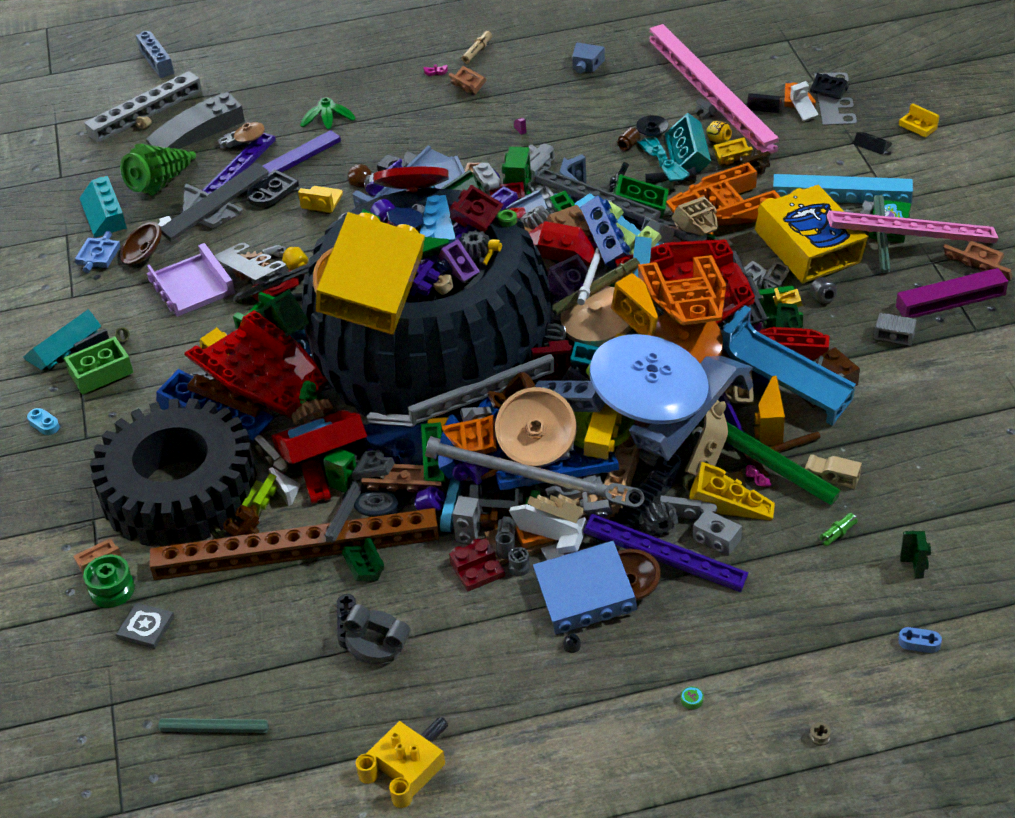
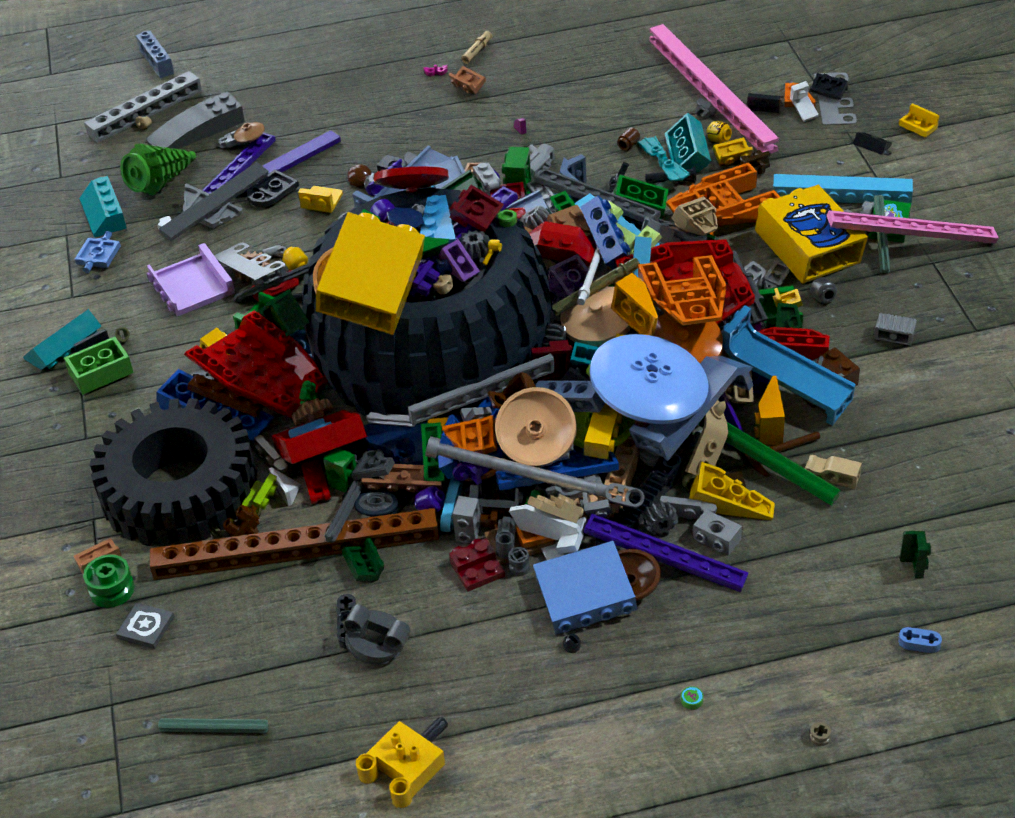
(43, 421): medium azure plate -> none
(141, 243): reddish brown dish -> none
(326, 105): green plant -> none
(587, 57): sand blue torso -> none
(652, 125): black dish -> none
(760, 479): dark pink piece -> none
(838, 529): bright green pin -> none
(951, 293): magenta brick -> none
(978, 256): nougat bracket -> none

